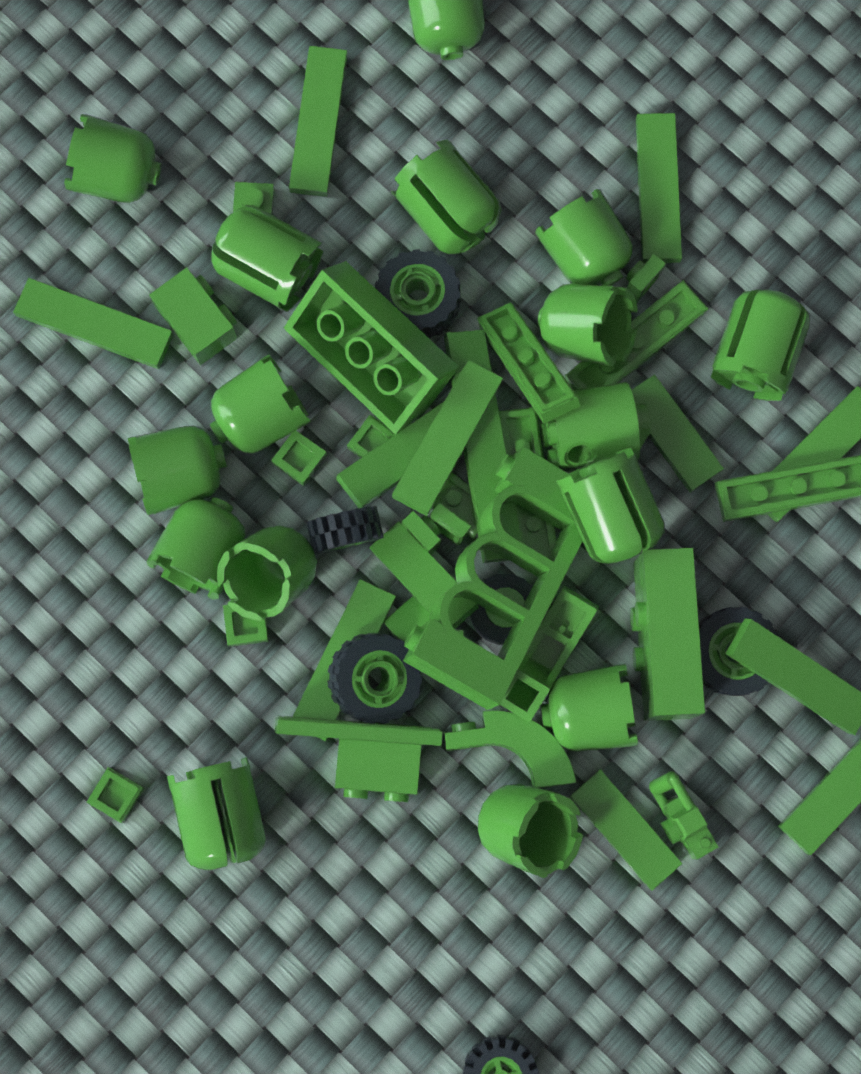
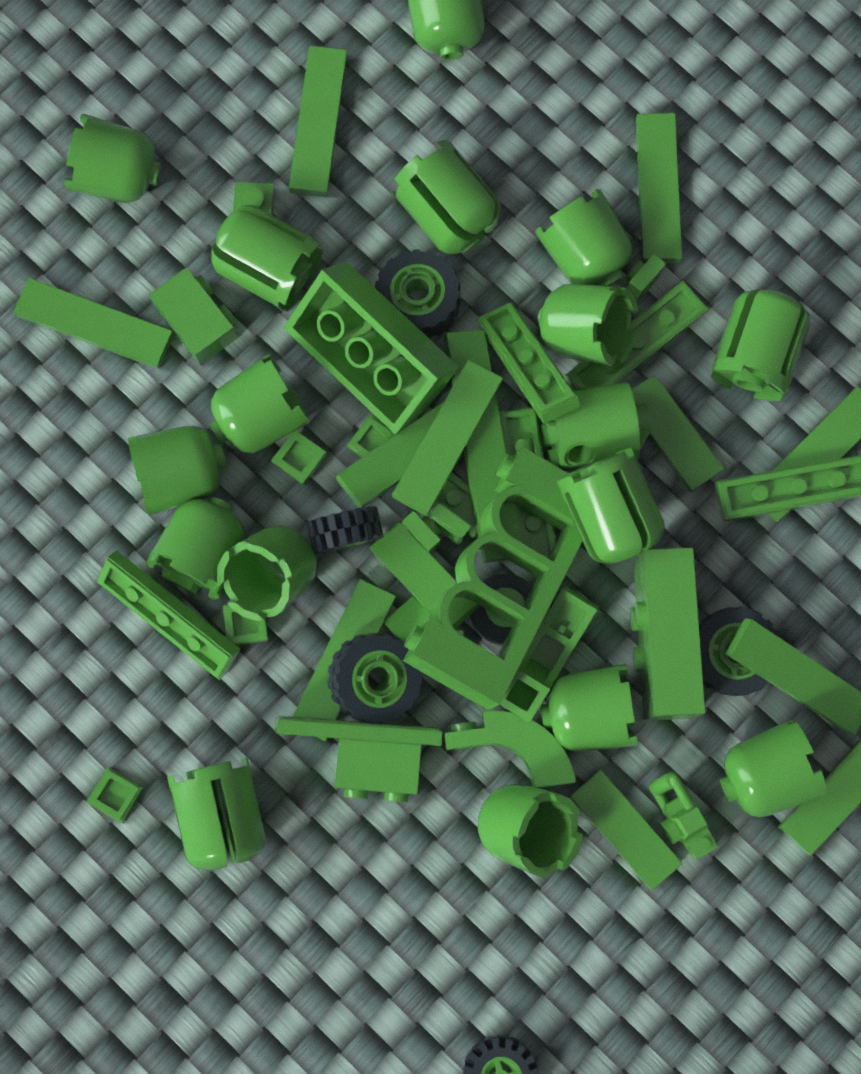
(168, 615): none -> bright green tile
(772, 771): none -> bright green cylinder

